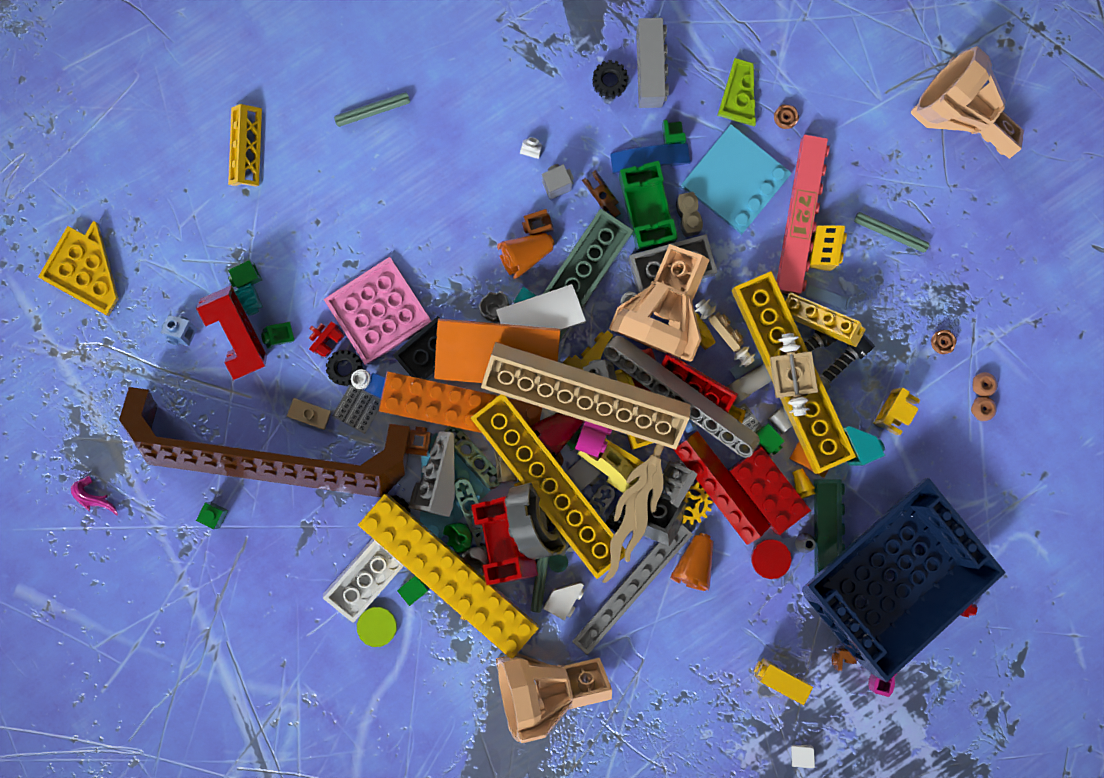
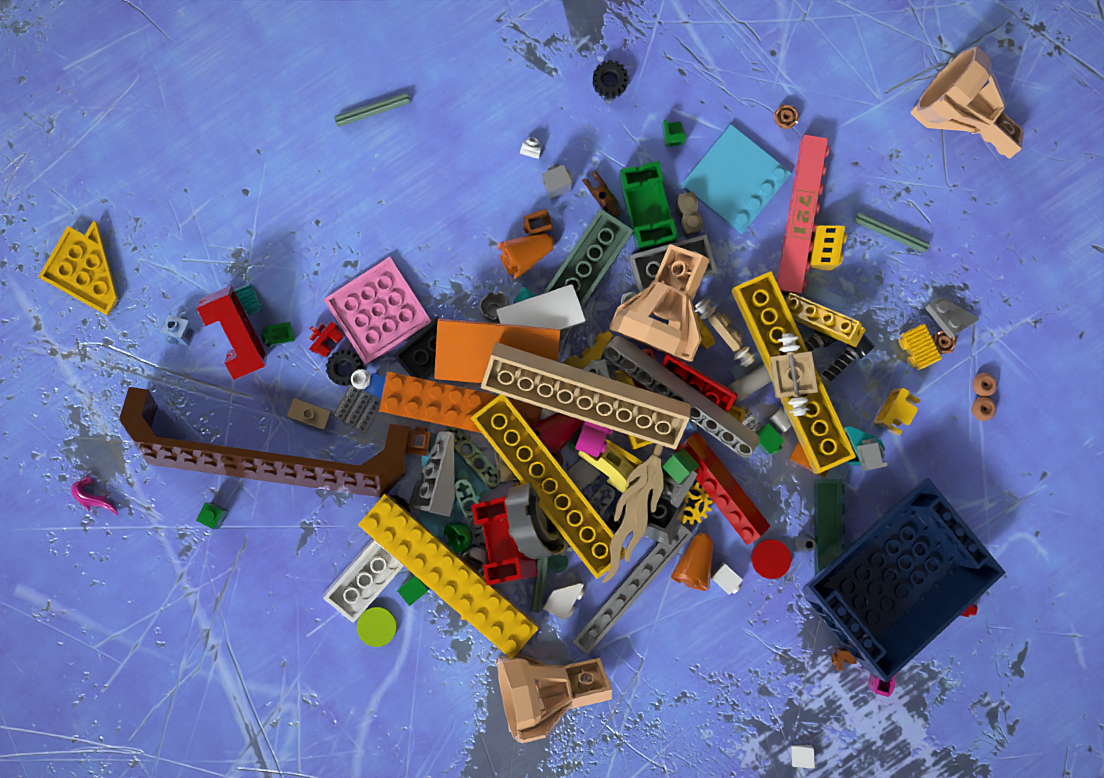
(238, 144): yellow fence -> none
(244, 274): green brick -> none
(650, 62): light grey brick -> none
(666, 154): blue slope -> none
(680, 465): none -> green panel
(726, 579): none -> white brick
(738, 97): lime wing -> none
(769, 490): red brick -> none
(782, 681): yellow brick -> none
(803, 484): yellow cone -> none
(871, 455): none -> light grey brick
(919, 347): none -> yellow brick
(950, 316): none -> light grey wing

